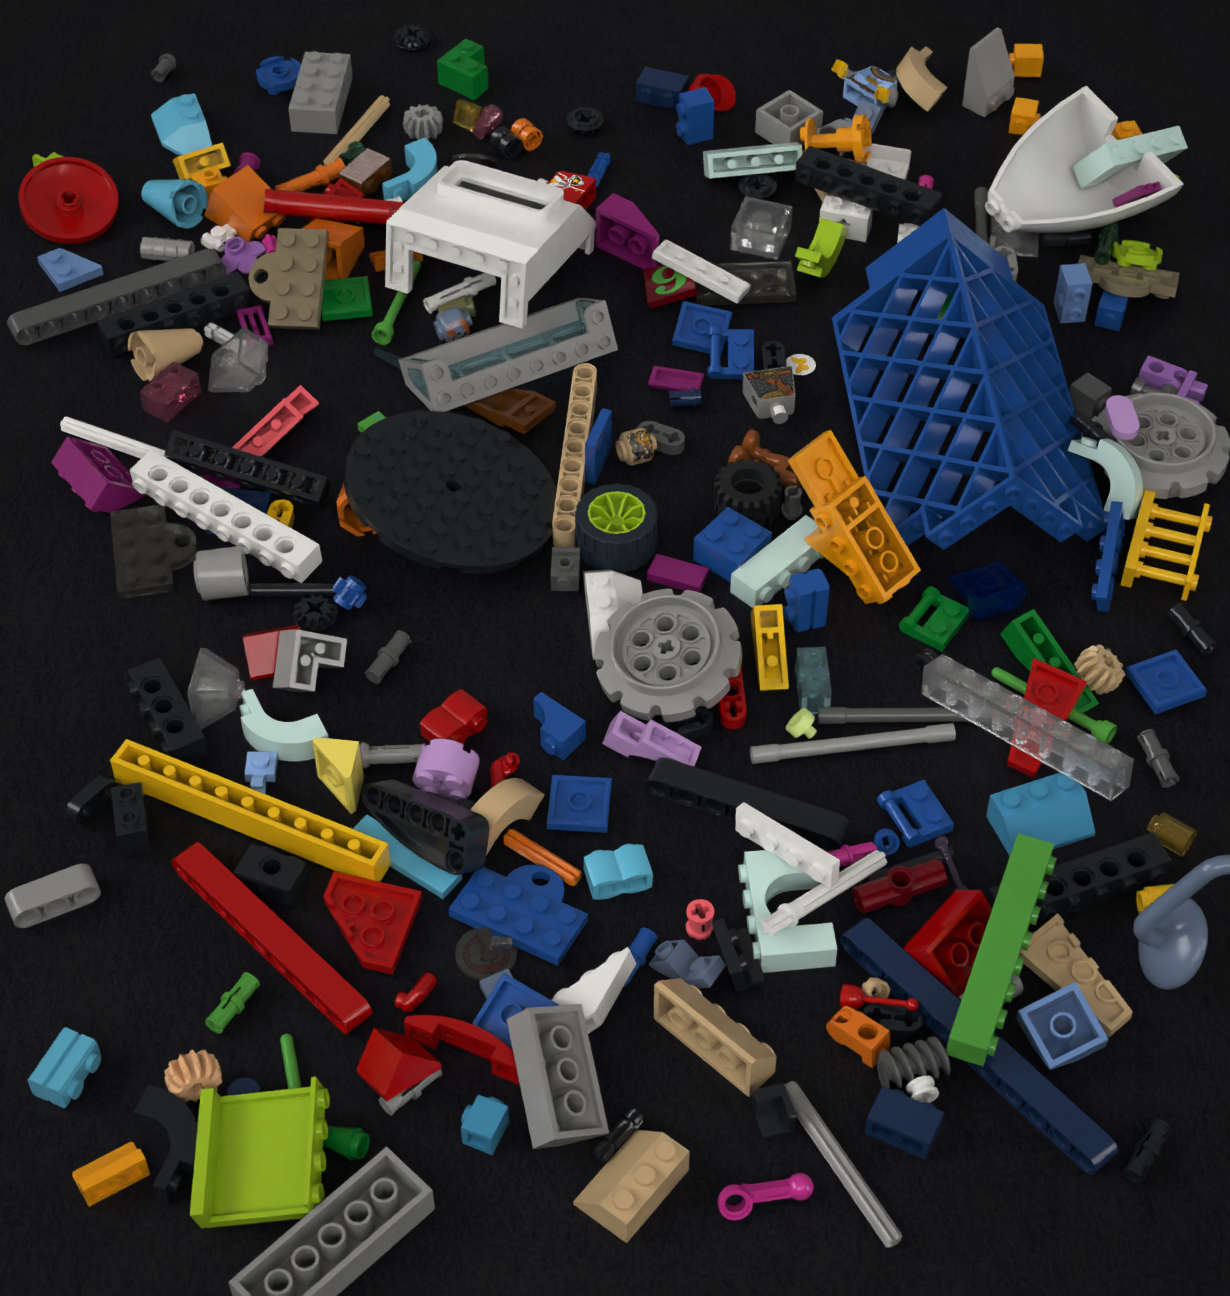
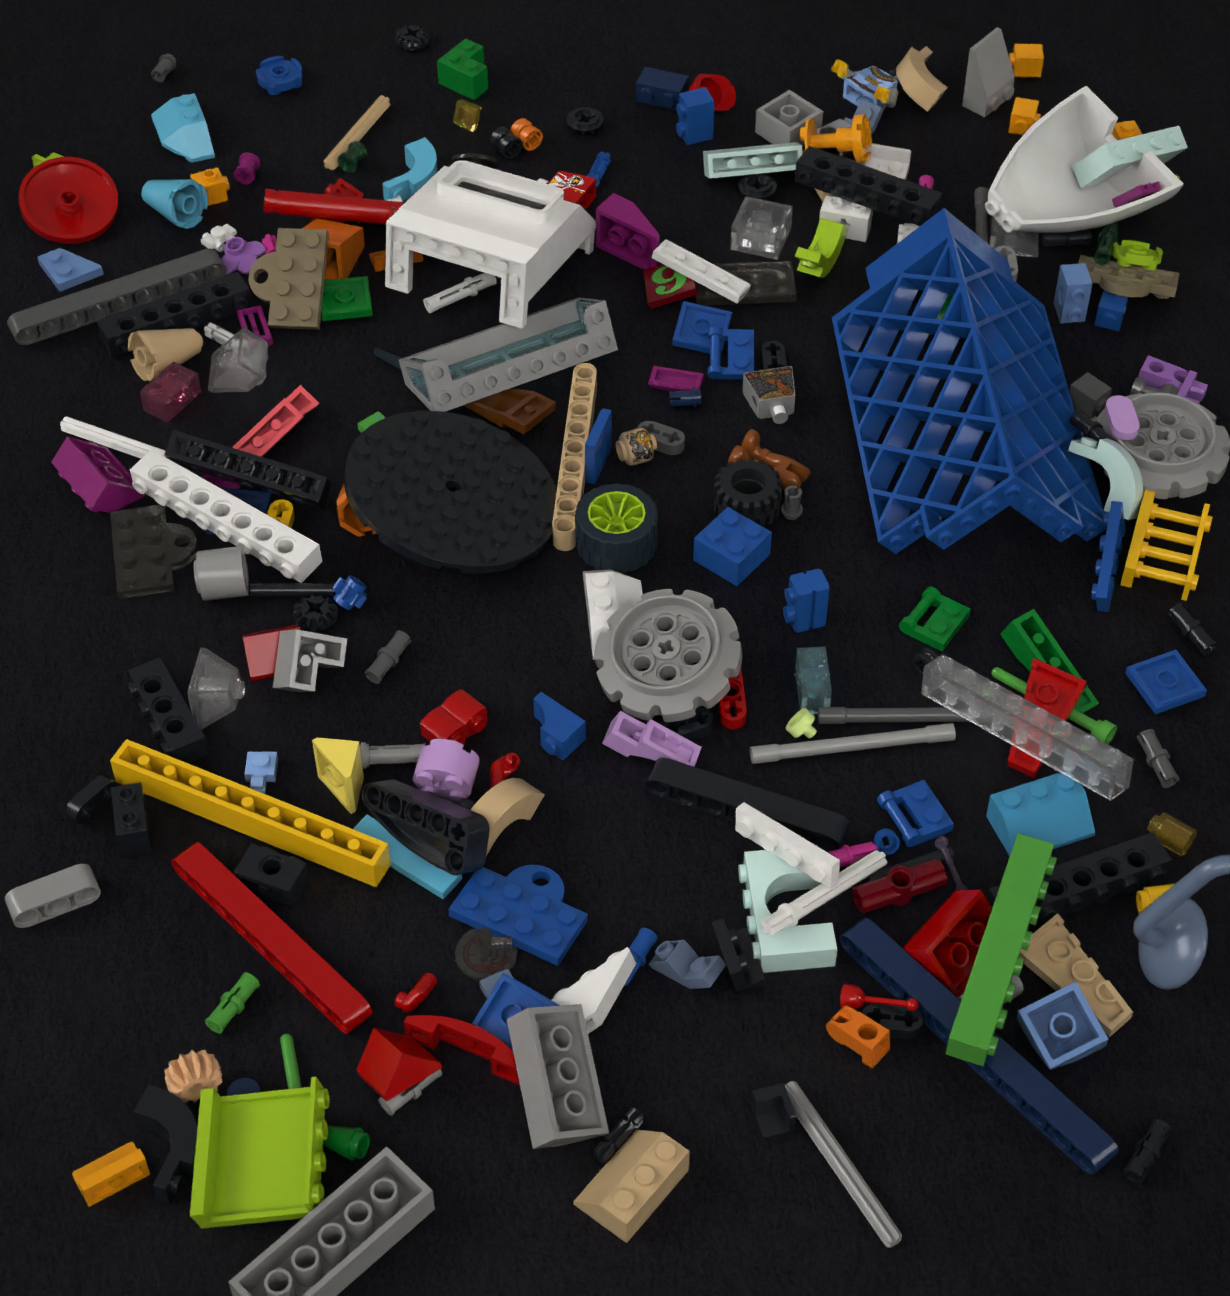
(65, 1067): medium azure brick -> none
(165, 249): light grey axle -> none
(201, 160): yellow brick -> none
(241, 205): orange slope -> none
(288, 739): light aqua arch -> none
(320, 93): light grey brick -> none
(320, 176): orange pin -> none
(367, 171): brick -> none
(372, 918): red plate -> none
(384, 330): bright green piece -> none
(423, 122): light grey gear -> none
(452, 324): sand blue head -> none
(463, 302): olive cone -> none
(484, 1123): dark azure brick -> none
(487, 121): clear pink cone -> none
(541, 856): orange axle -> none
(565, 569): dark grey brick -> none
(579, 803): blue plate -> none
(618, 871): medium azure brick -> none
(677, 573): magenta tile -> none
(704, 917): coral bush -> none
(713, 1035): tan slope -> none
(769, 647): yellow slope -> none
(773, 565): light aqua brick -> none
(797, 1187): dark pink piece -> none
(801, 364): white sticker -> none
(852, 522): light orange wedge -> none
(879, 986): tan hinge -> none
(904, 1122): dark blue brick -> none
(912, 1061): dark grey piece -> none
(922, 1089): white bush -> none
(989, 590): clear blue slope -> none
(1099, 669): tan gear -> none

